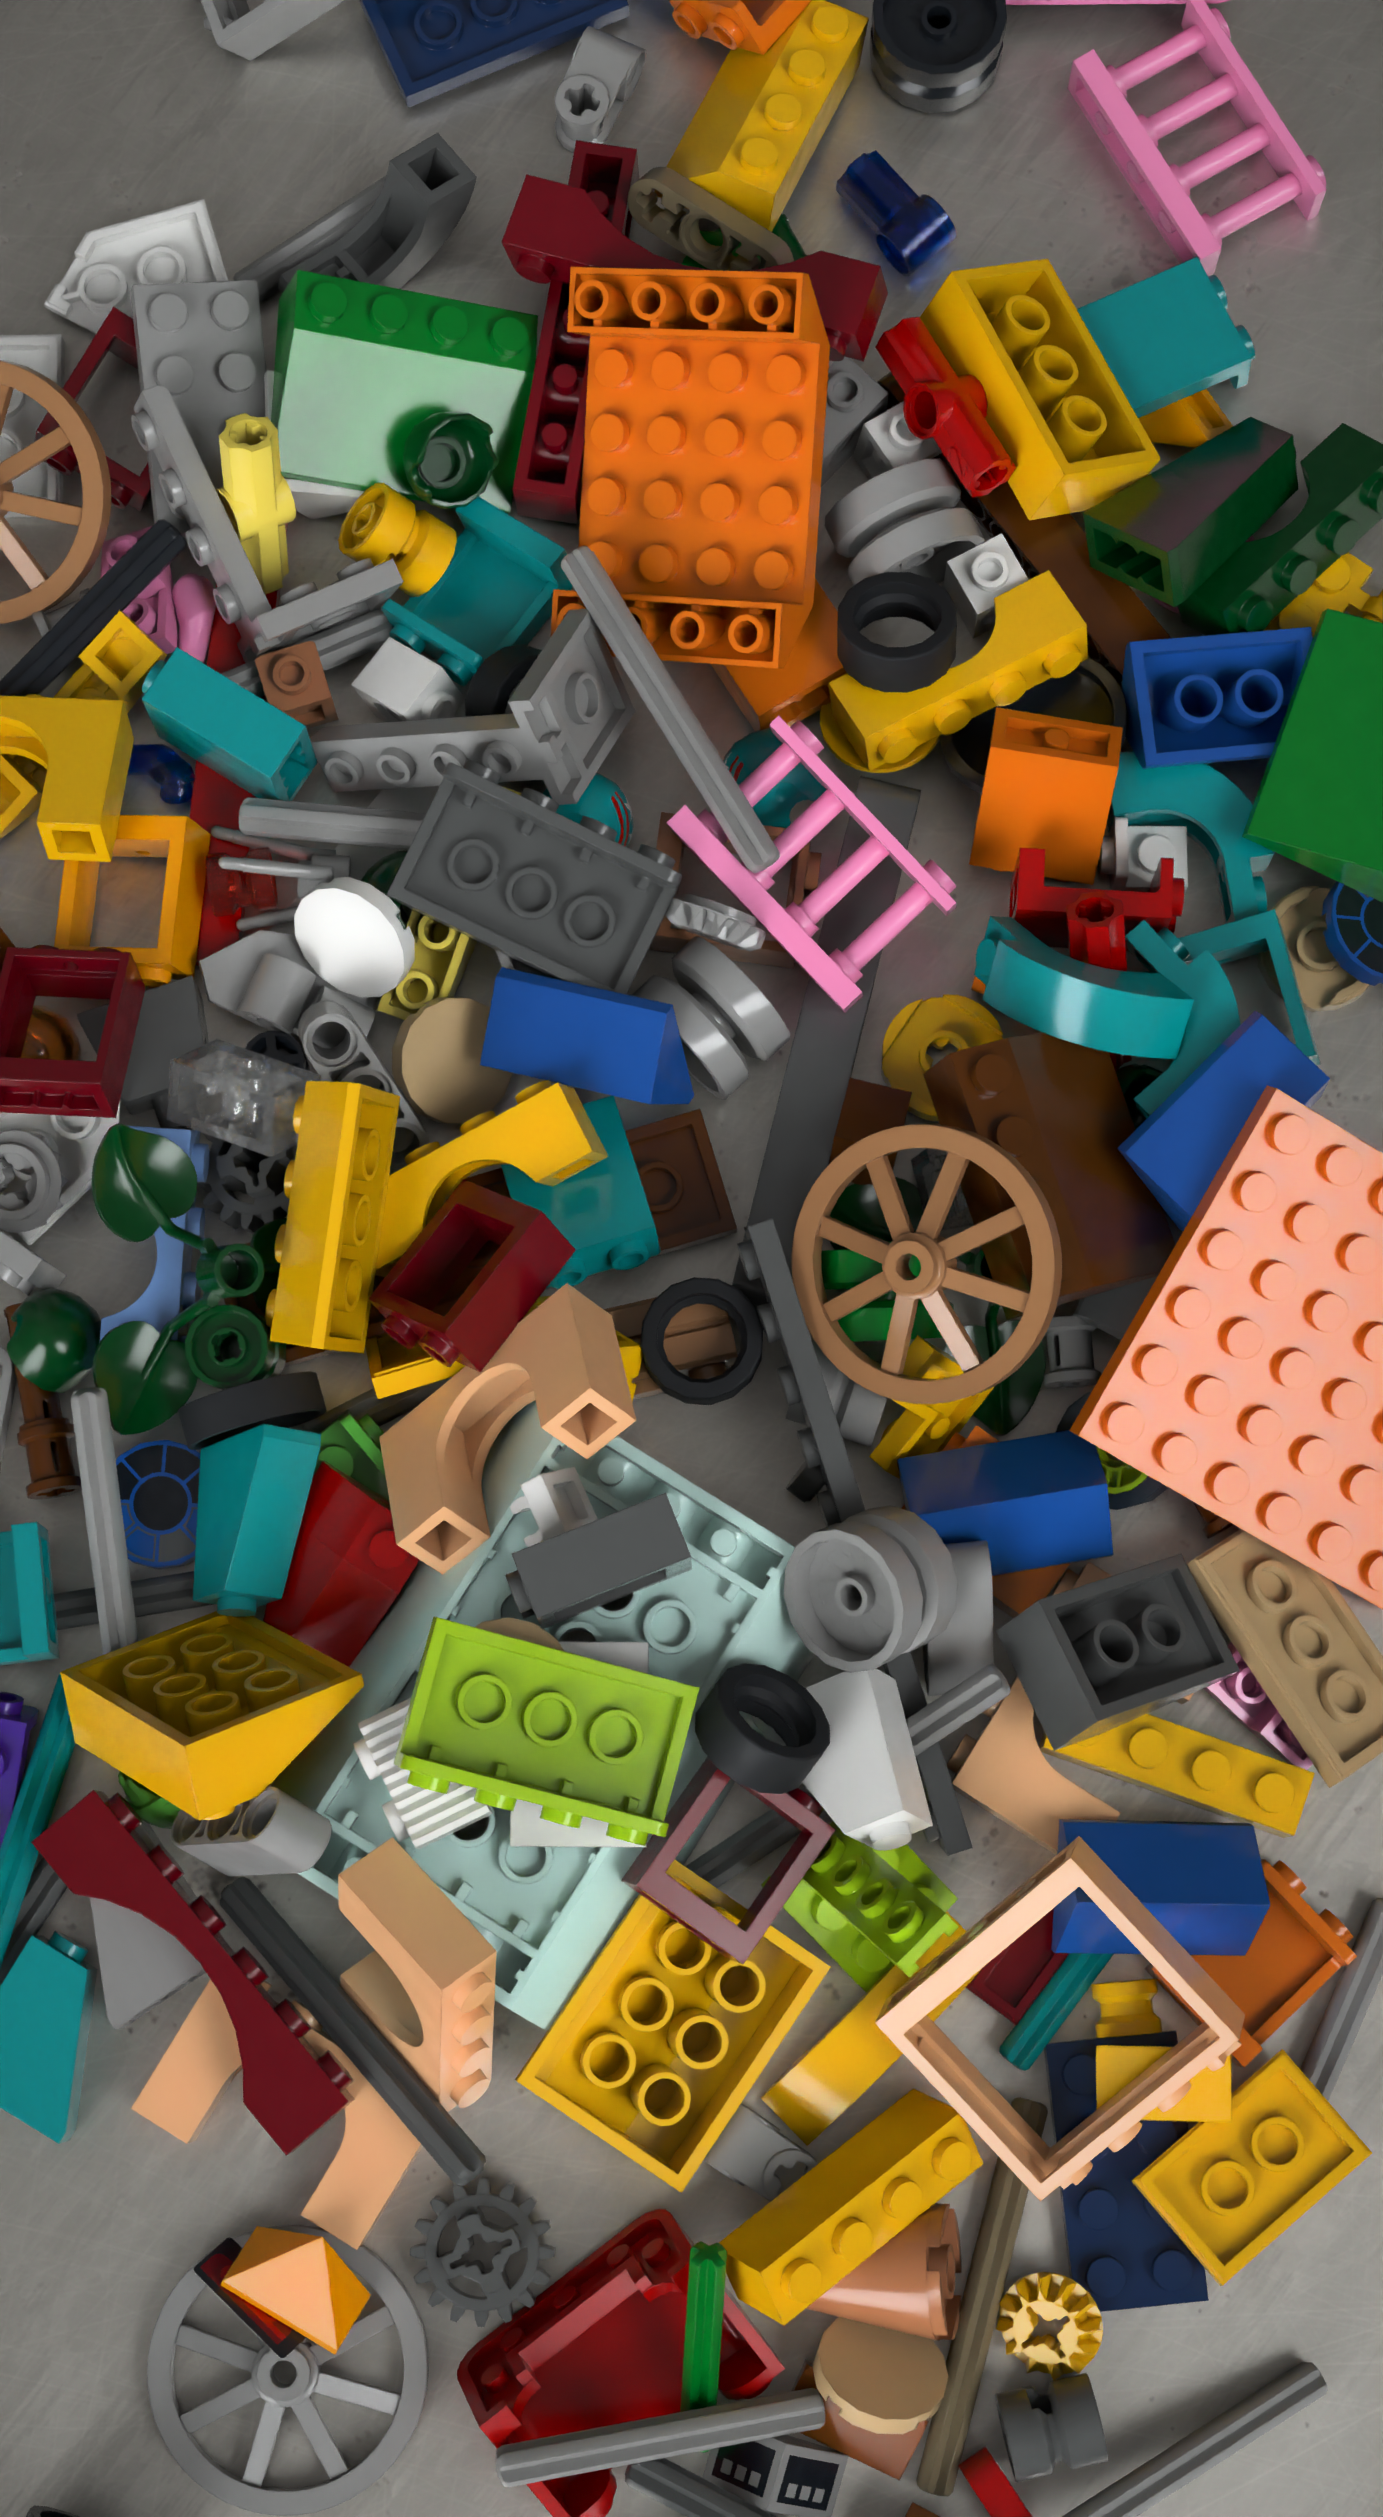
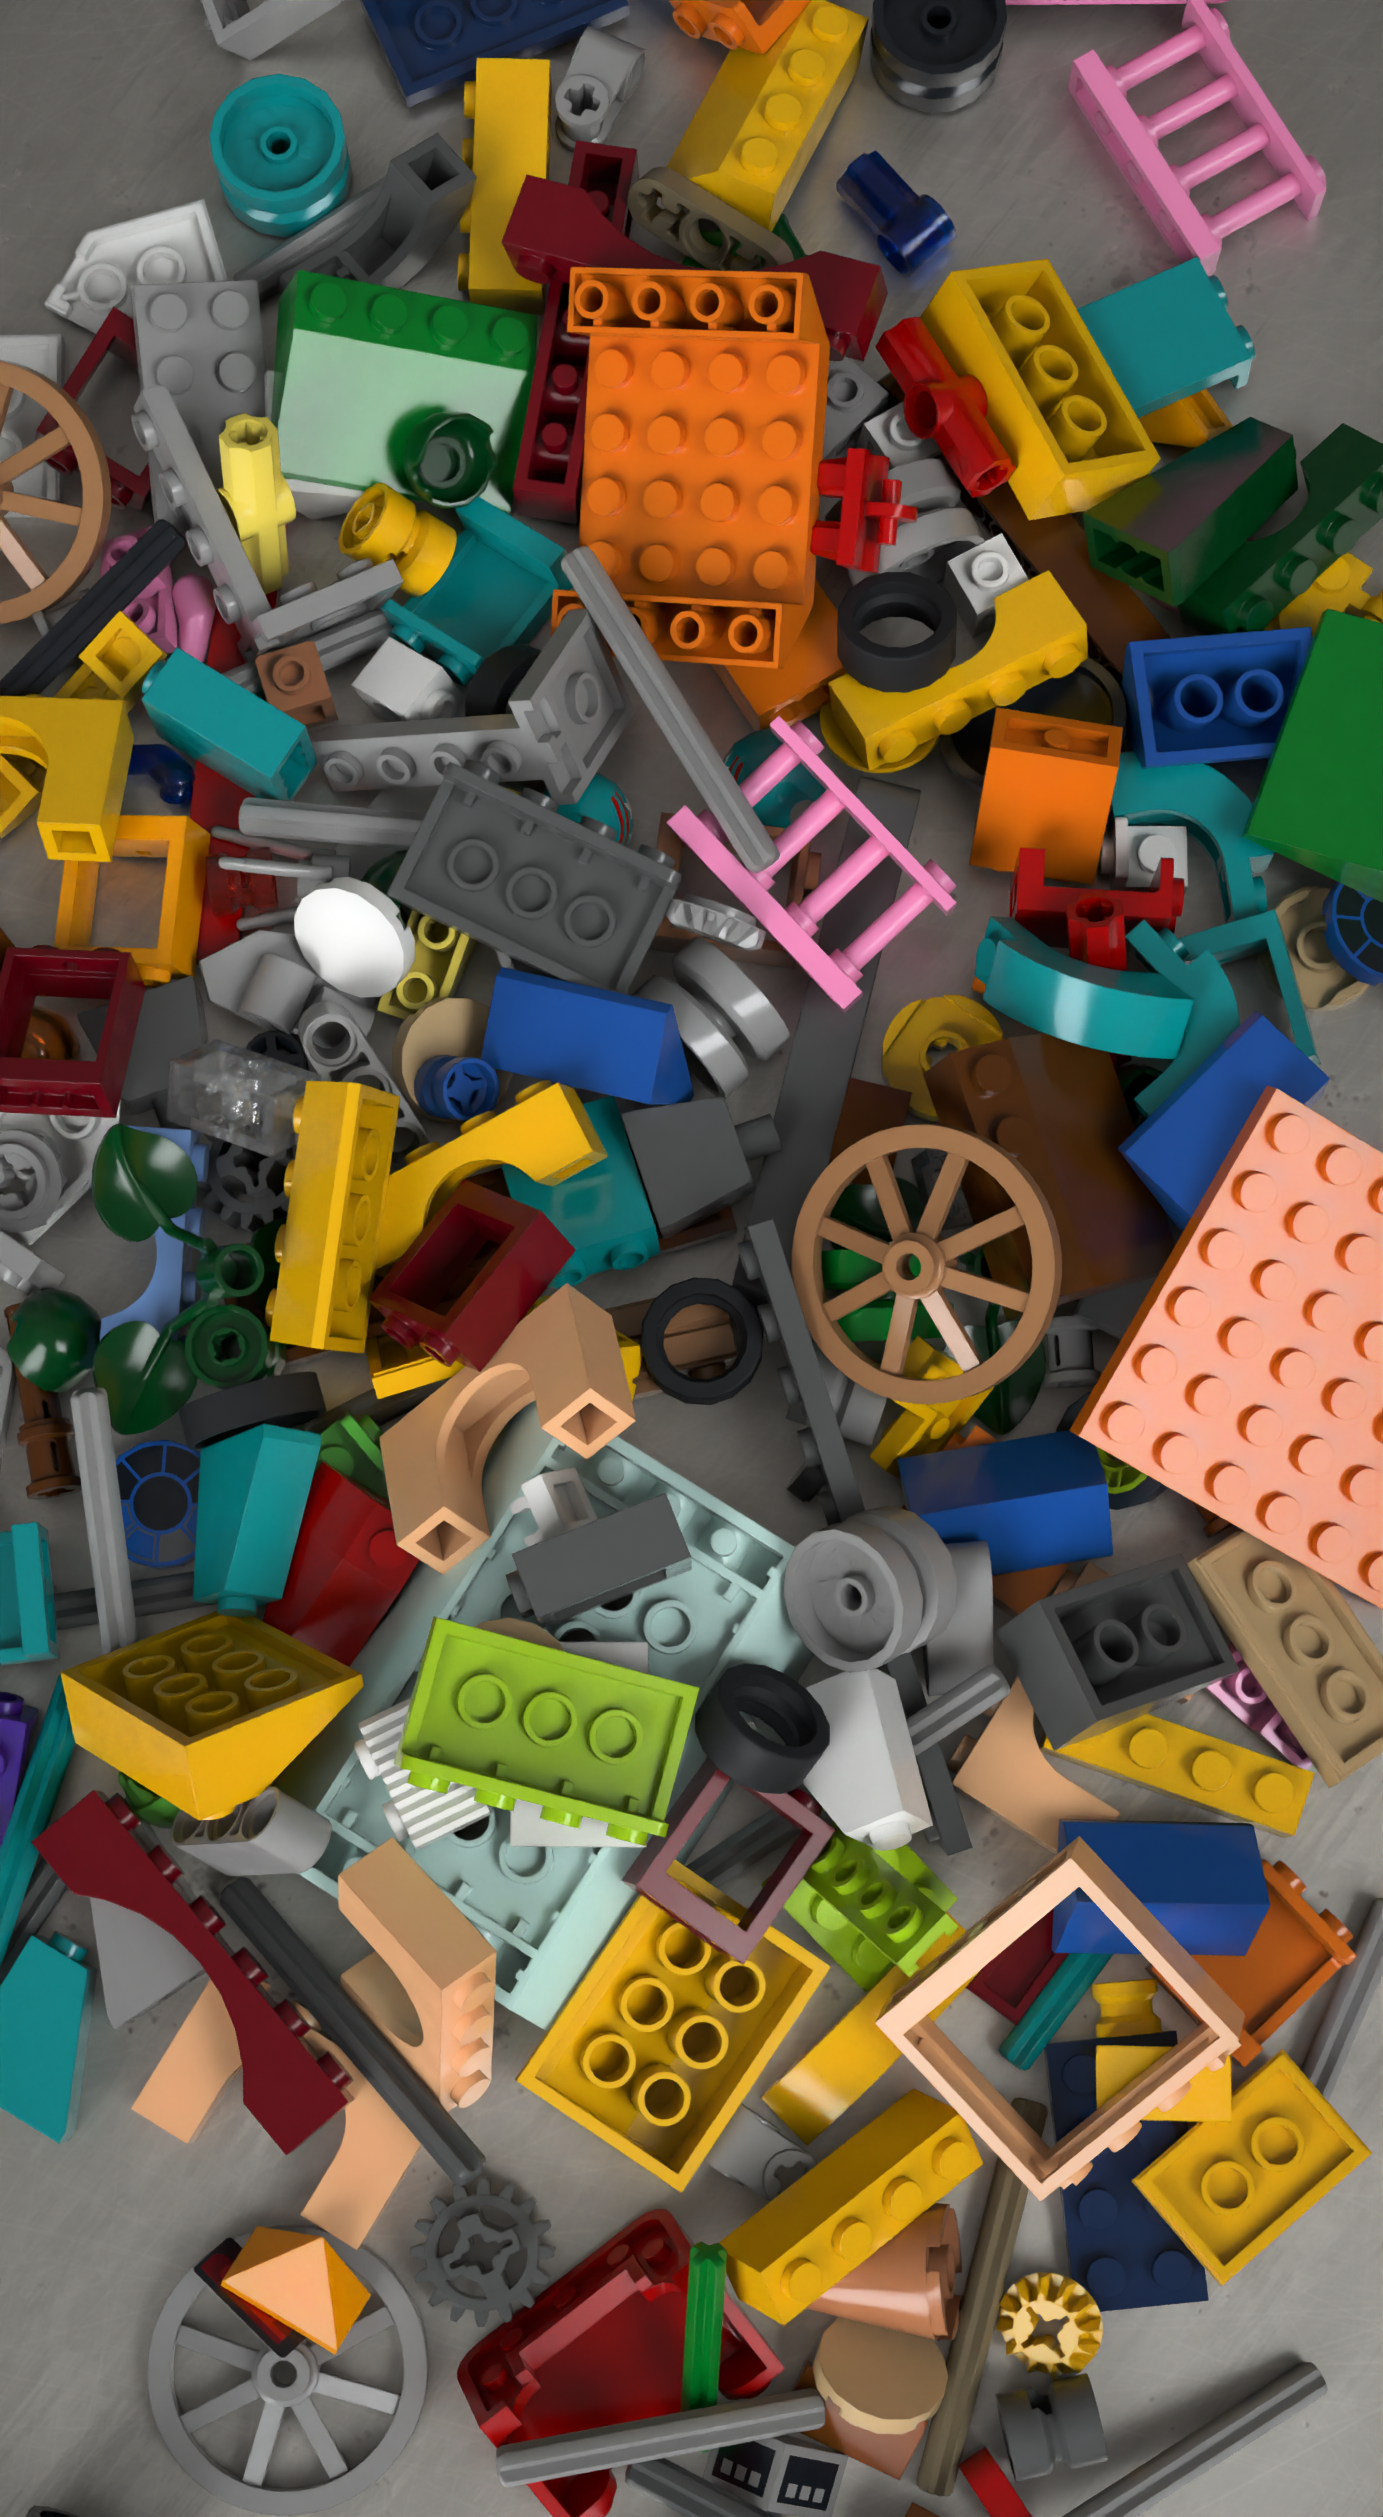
(280, 154): none -> teal wheel
(469, 1093): none -> blue wheel
(510, 140): none -> yellow brick
(696, 1158): none -> dark grey torso
(868, 510): none -> red hips

